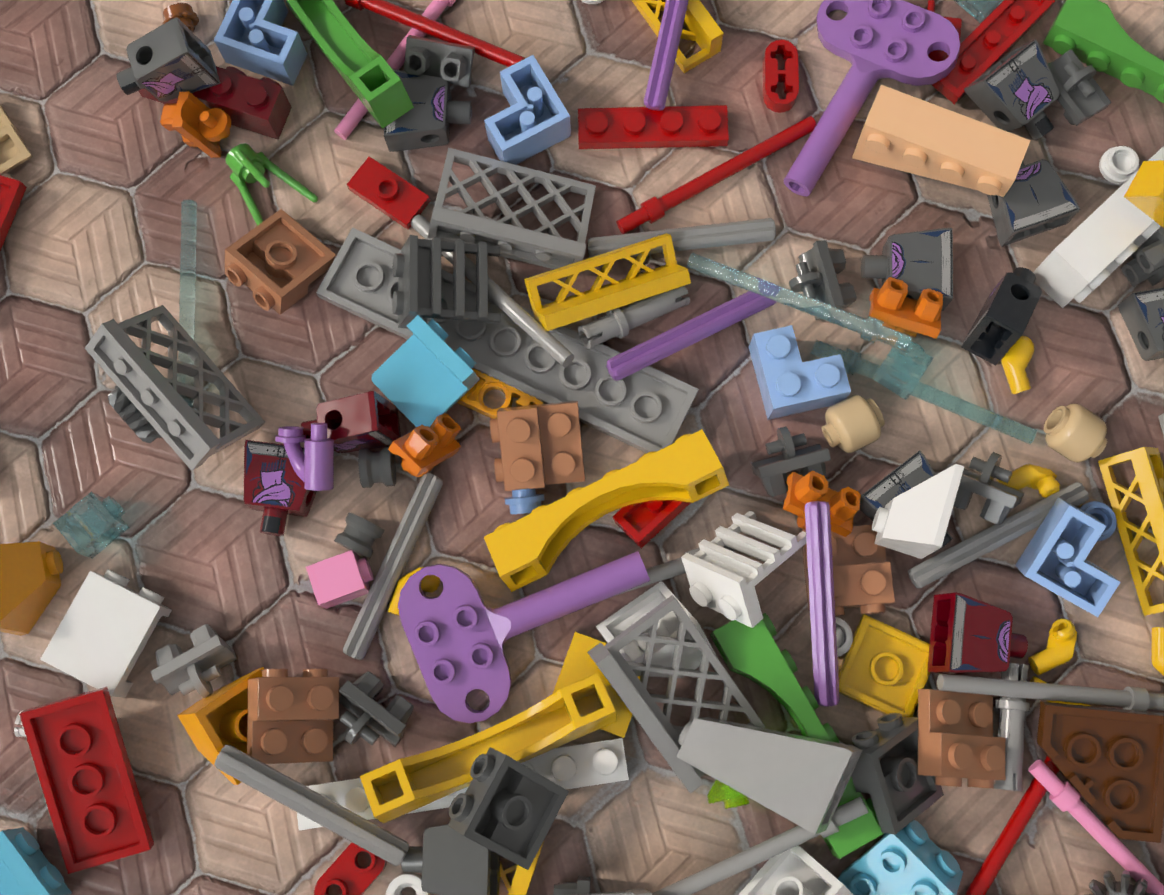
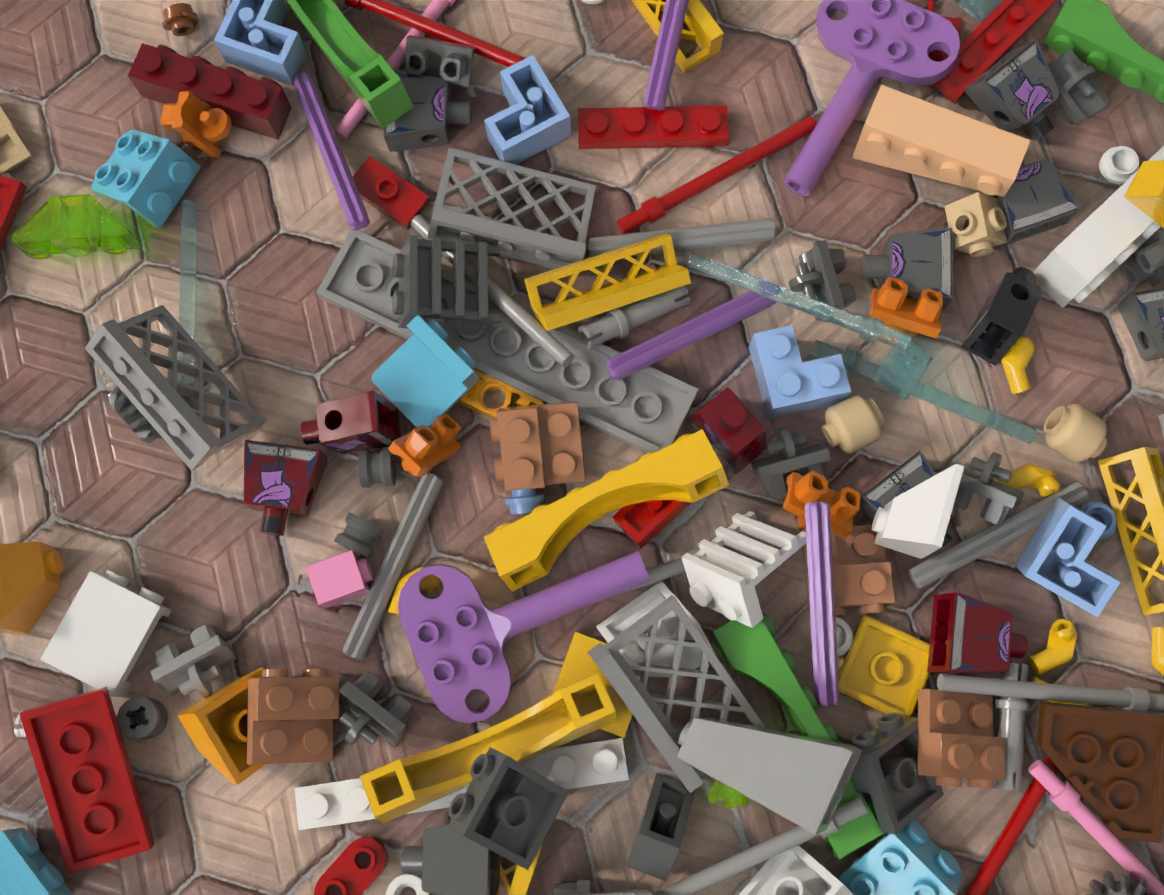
(74, 228): none -> clear neon green slope
(92, 524): clear light blue brick -> none
(146, 175): none -> medium azure bracket
(151, 721): none -> dark grey wheel
(168, 63): dark grey torso -> none
(250, 168): bright green plant -> none
(277, 261): nougat plate -> none
(311, 805): light grey axle -> none
(316, 464): medium lavender plant -> none
(331, 151): none -> medium lavender axle
(661, 828): none -> dark grey slope
(730, 429): none -> dark red torso
(788, 76): red beam -> none
(976, 224): none -> tan brick

